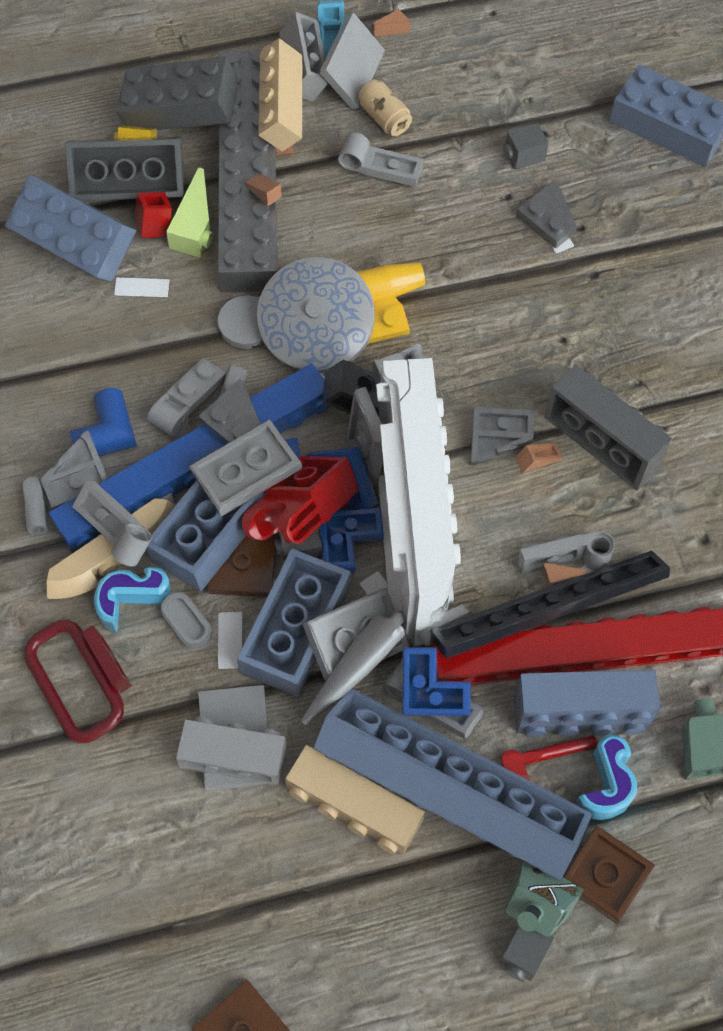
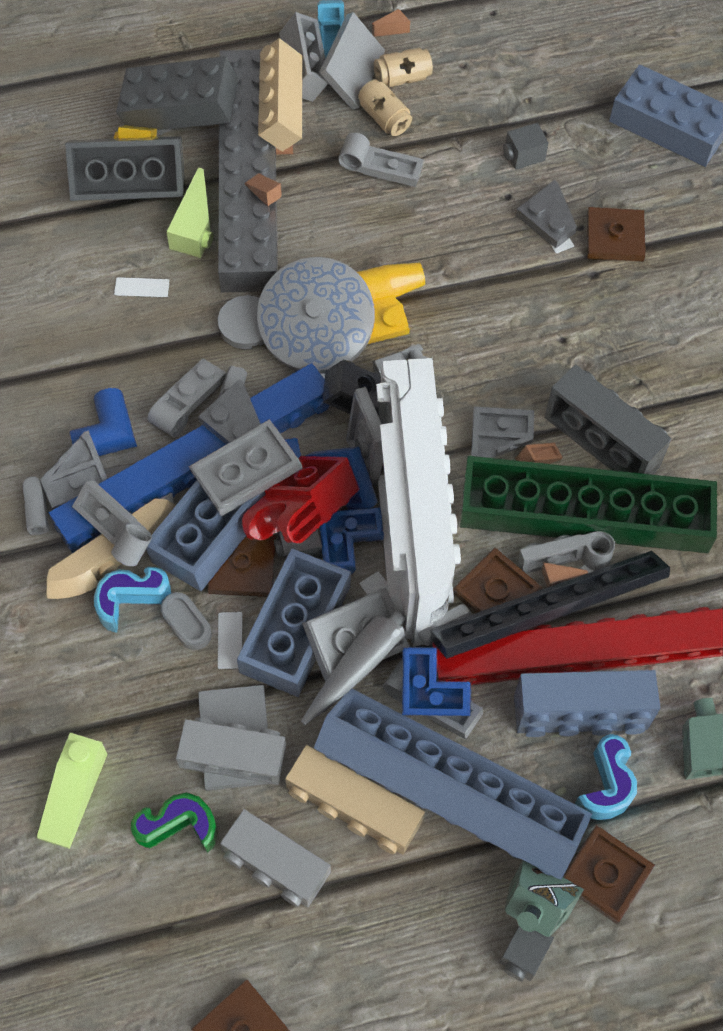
(70, 228): sand blue brick -> none
(71, 789): none -> yellowish green slope
(100, 662): dark red bar -> none
(152, 214): red brick -> none
(174, 816): none -> green animal
(275, 859): none -> light grey brick
(417, 64): none -> tan piece
(494, 583): none -> reddish brown plate
(516, 761): red piece -> none
(581, 500): none -> dark green brick
(615, 234): none -> reddish brown plate

